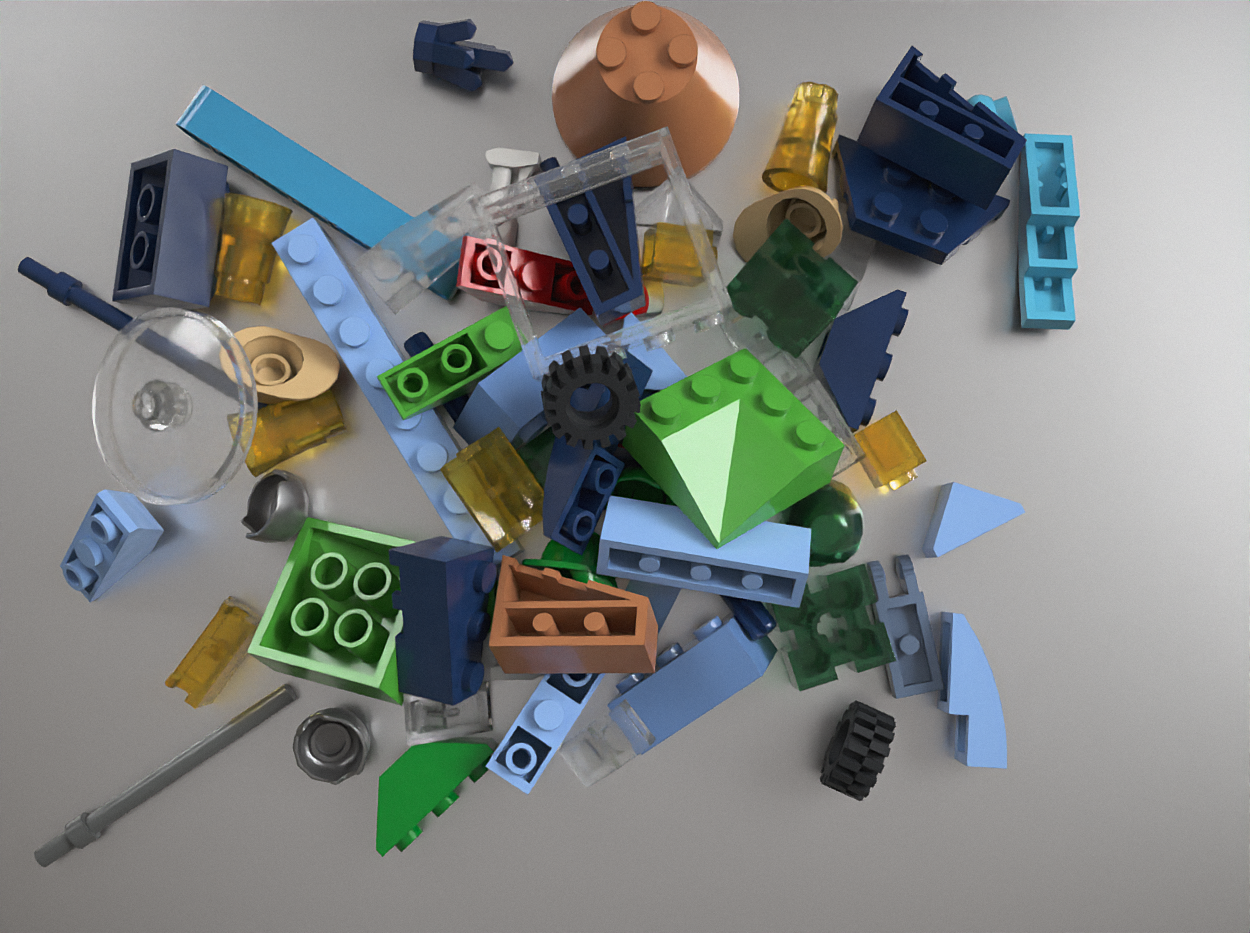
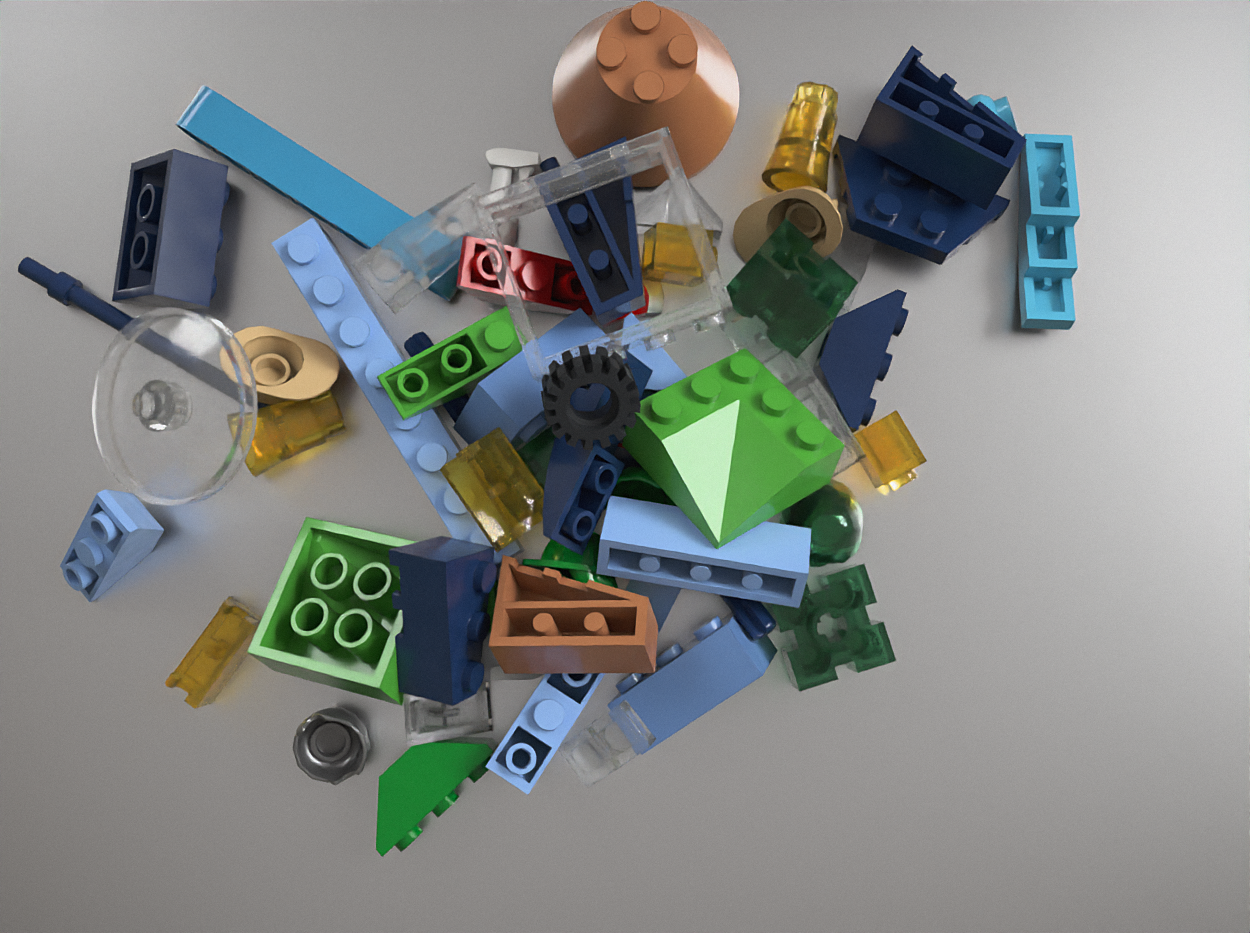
(88, 826): dark grey bar -> none
(246, 246): clear yellow plant -> none
(276, 507): flat silver hair -> none
(444, 53): dark blue rock -> none
(858, 750): black tyre -> none
(908, 630): sand blue hinge -> none
(963, 516): light blue slope -> none
(970, 695): light blue slope -> none

